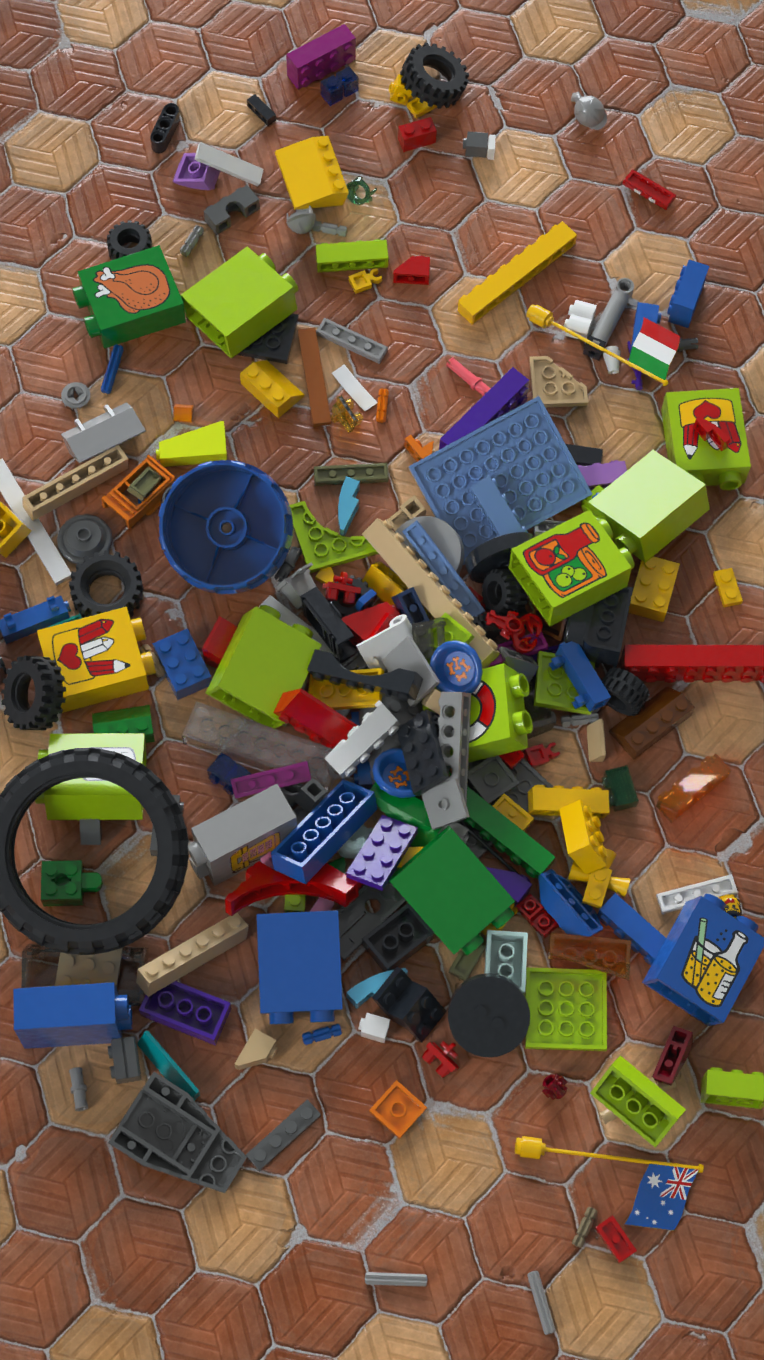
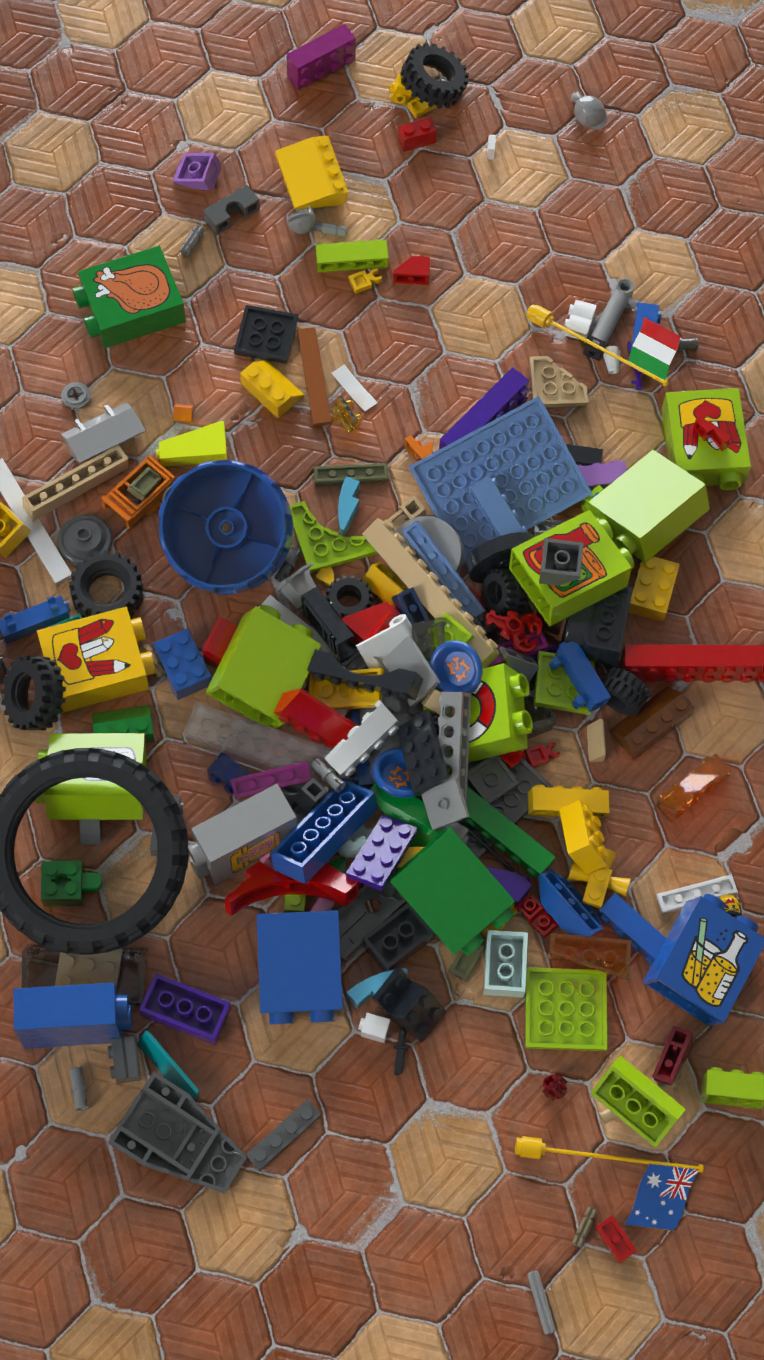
(112, 369): blue axle -> none
(127, 233): black tyre -> none
(165, 128): black beam -> none
(191, 954): tan brick -> none
(228, 164): white tile -> none
(240, 301): lime brick -> none
(257, 1050): tan slope -> none
(261, 109): black piece -> none
(321, 1034): blue axle -> none
(328, 775): none -> light grey pin
(332, 87): clear blue piece -> none
(333, 588): red hips -> none
(351, 340): light grey tile -> none
(353, 185): clear green piece -> none
(365, 600): blue tile -> none
(382, 405): orange axle -> none
(397, 1279): light grey axle -> none
(398, 1109): orange plate -> none
(400, 1051): none -> black piece
(435, 1051): red hips -> none
(474, 382): coral pin -> none
(476, 144): dark grey brick -> none
(488, 1015): black brick -> none
(513, 812): yellow plate -> none
(516, 272): yellow brick -> none
(560, 561): none -> dark grey slope
(578, 719): light grey axle -> none
(620, 787): clear green brick -> none
(649, 189): red plate -> none
(687, 293): blue brick -> none
(727, 587): yellow plate -> none

